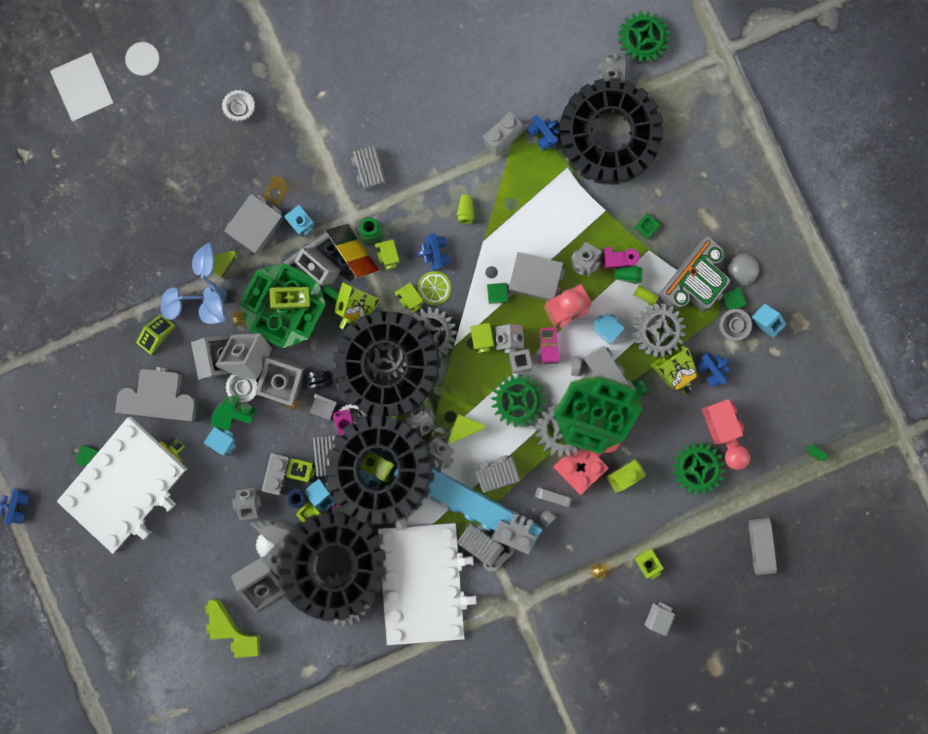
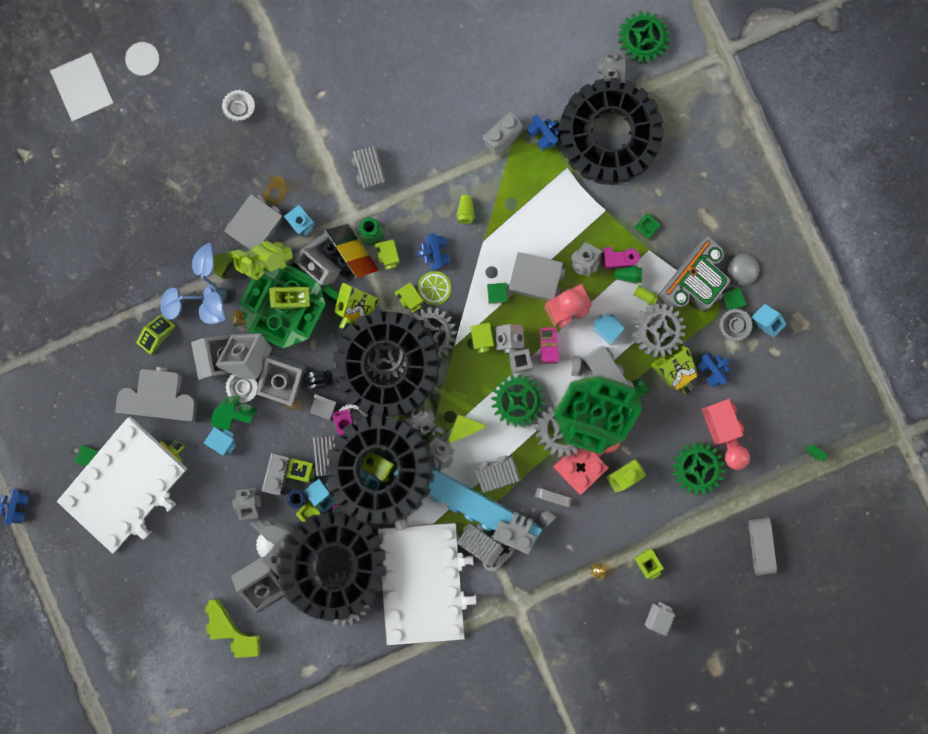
(261, 257): none -> lime hips

